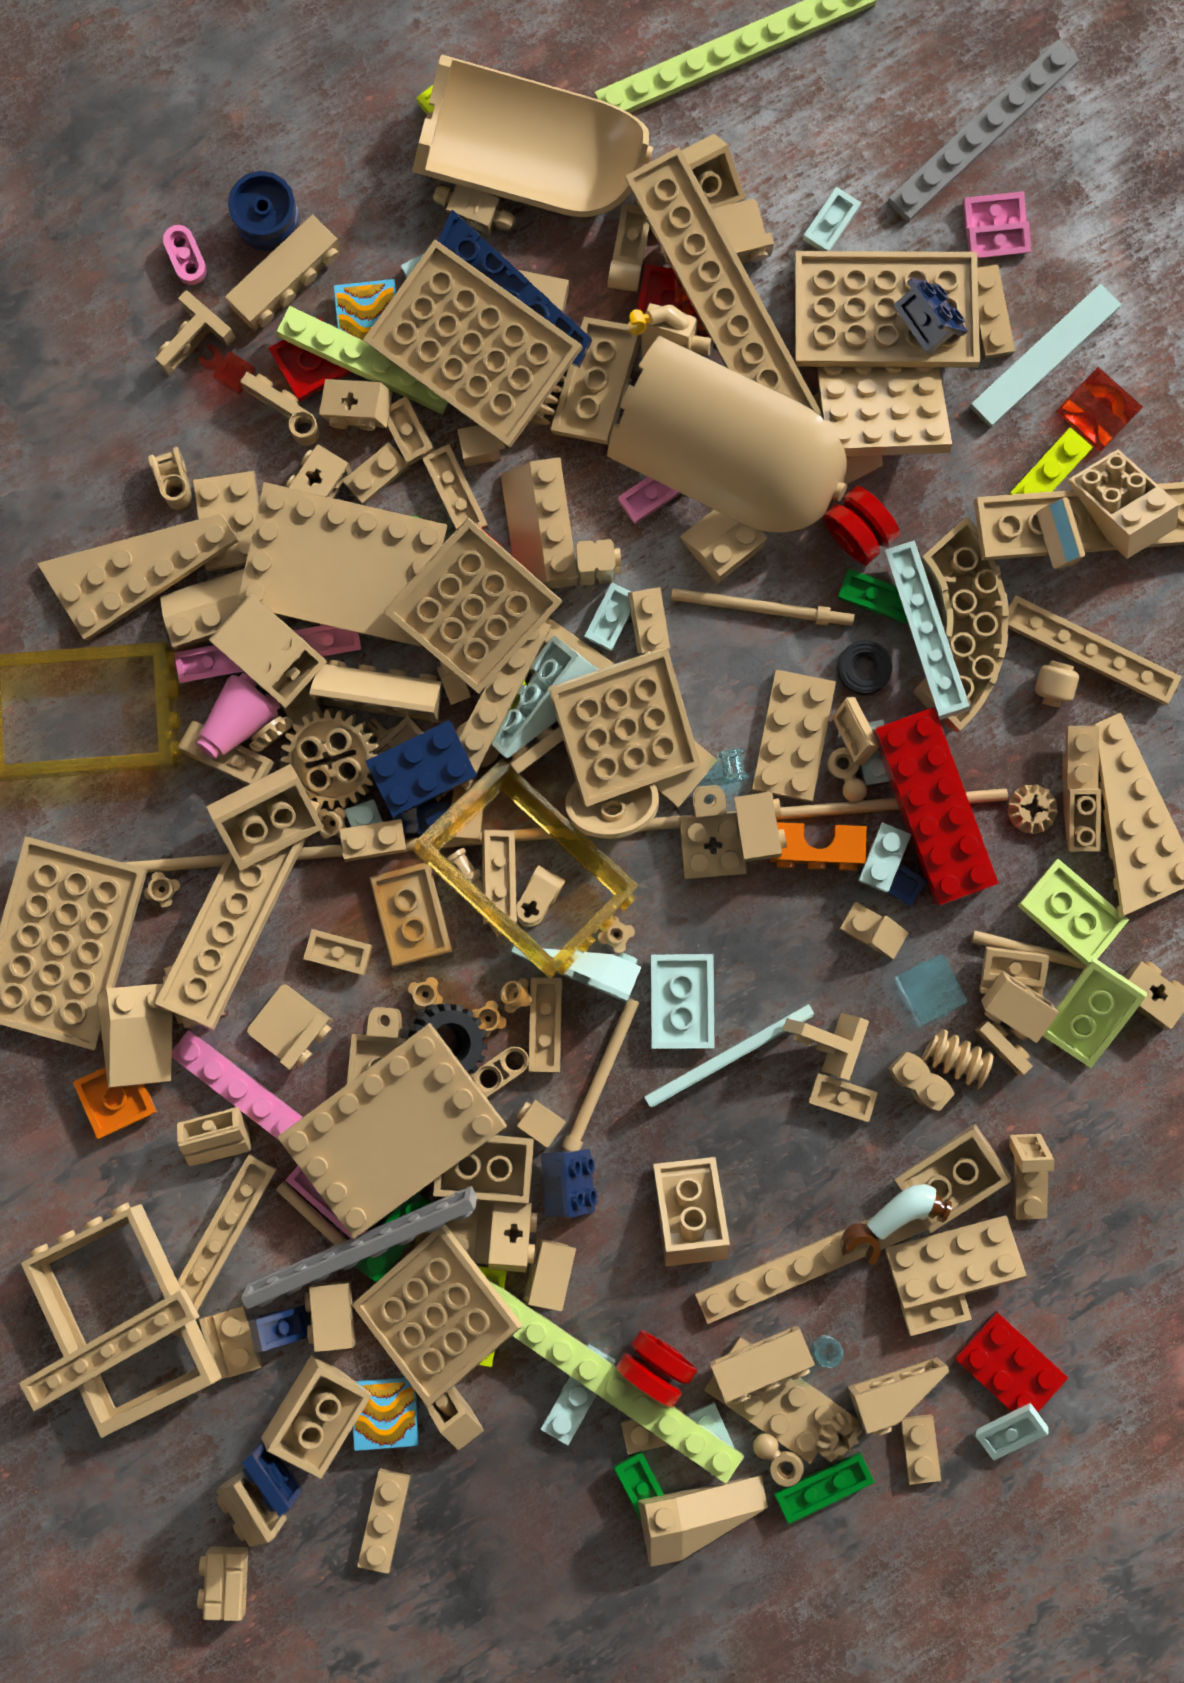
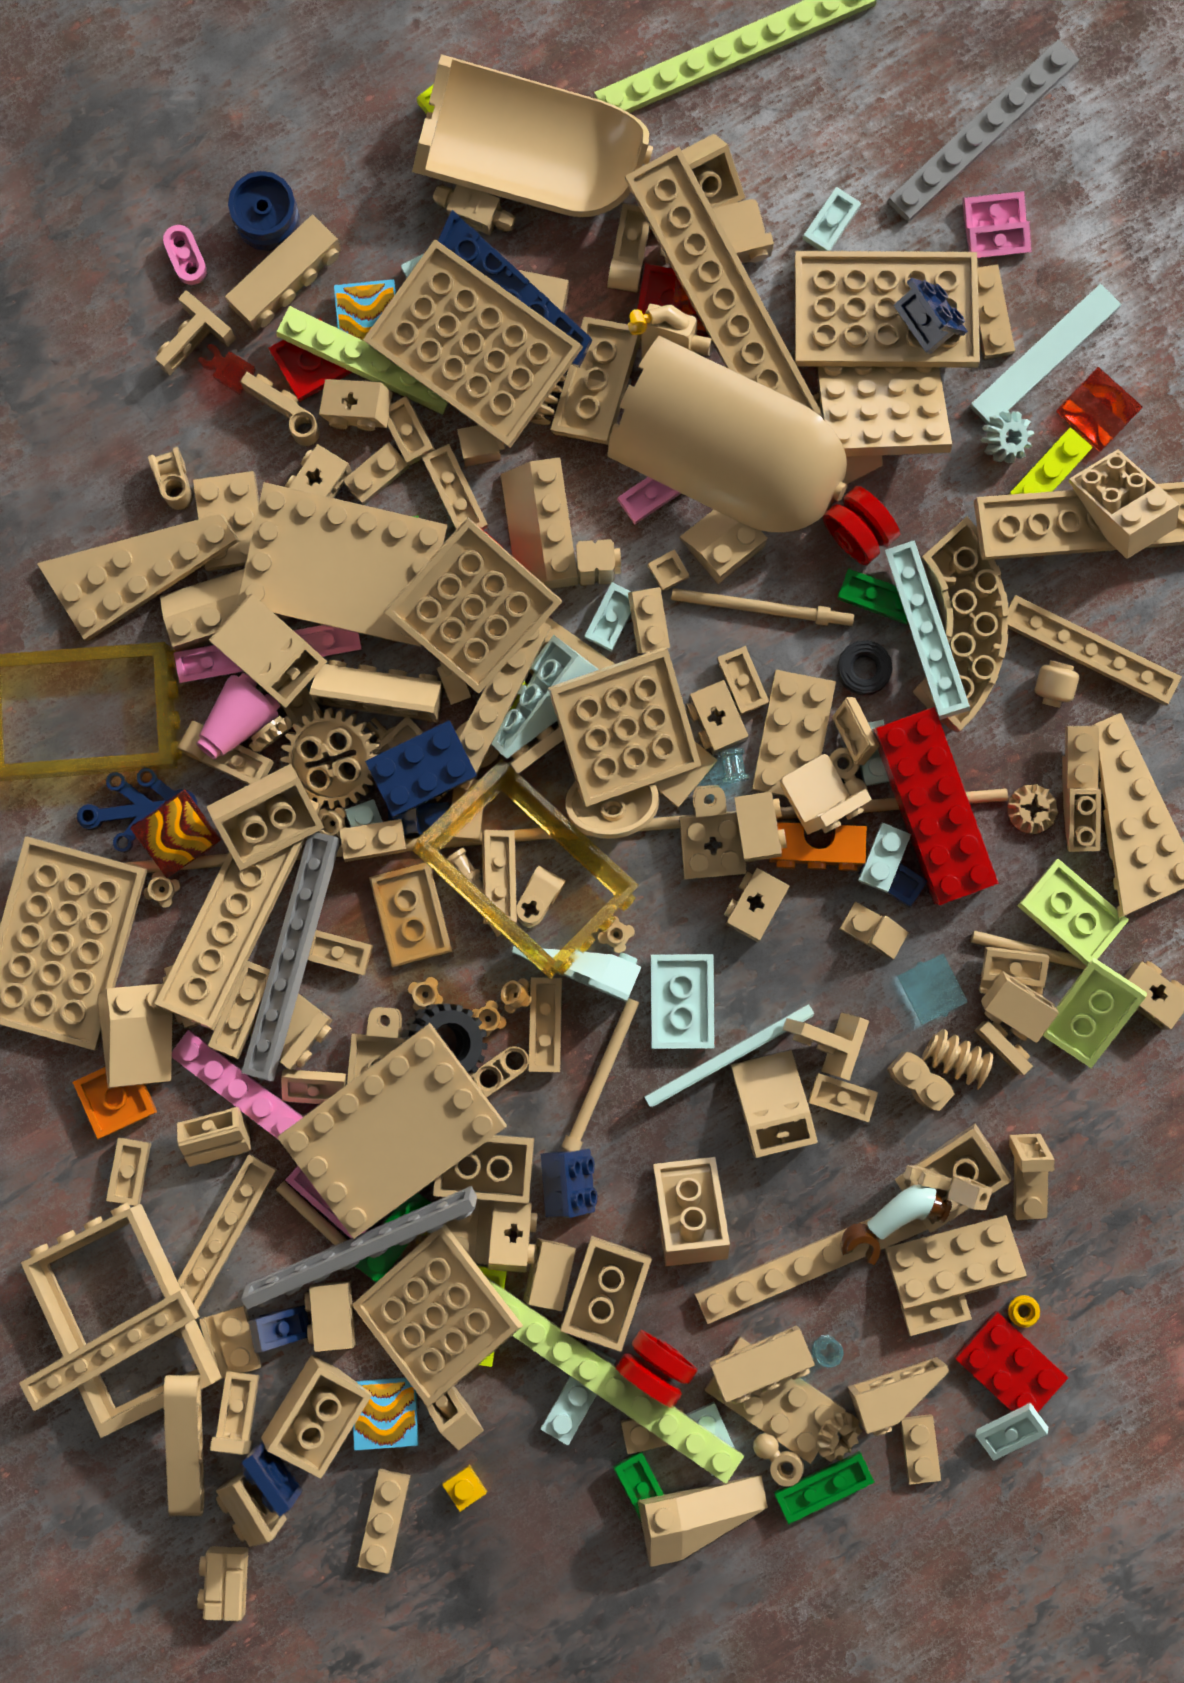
(128, 1171): none -> tan plate
(141, 807): none -> dark blue plant
(175, 833): none -> slope
(184, 1445): none -> tan beam
(236, 1414): none -> tan bracket
(240, 1011): none -> tan plate
(291, 956): none -> light grey plate
(310, 1085): none -> tan plate
(464, 1488): none -> yellow plate
(540, 1122): tan brick -> none
(606, 1293): none -> tan brick
(668, 570): none -> tan plate
(716, 699): none -> tan brick
(742, 680): none -> tan plate
(755, 922): none -> tan brick
(773, 1104): none -> tan slope
(821, 795): none -> tan bracket
(959, 1188): none -> tan piece
(1017, 436): none -> light aqua gear
(1033, 1313): none -> yellow plate
(1060, 533): tan slope -> none

